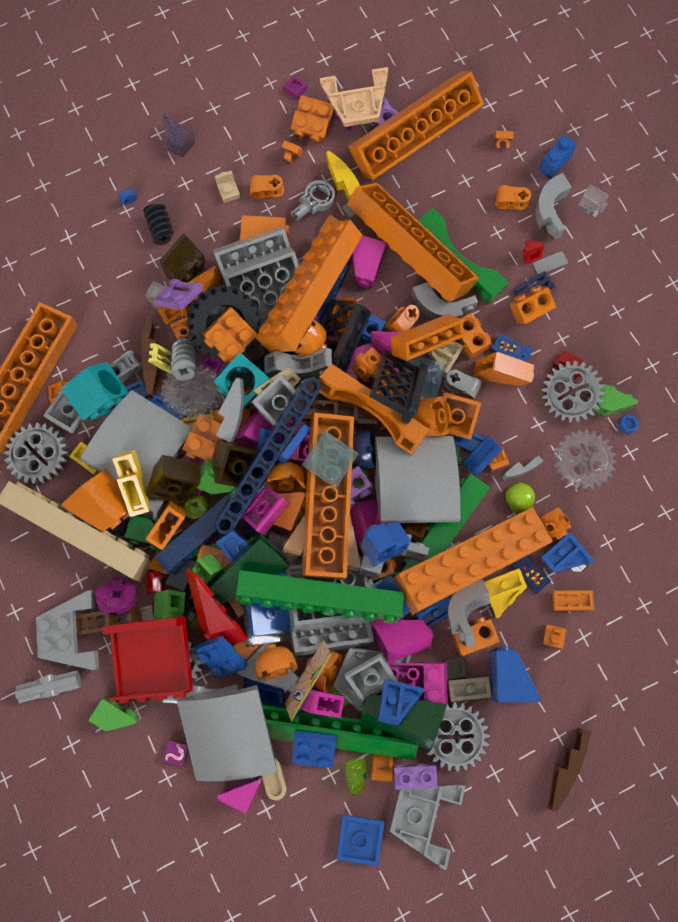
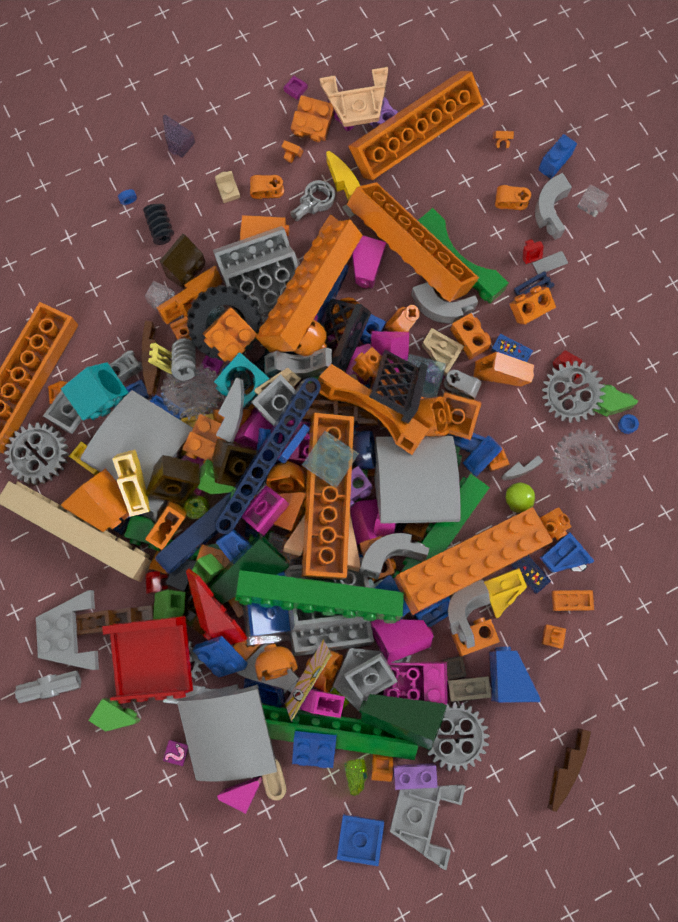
(113, 587): magenta plate -> none
(178, 299): medium lavender plate -> none
(384, 542): blue brick -> none
(397, 701): blue wing -> none
(427, 337): orange brick -> none

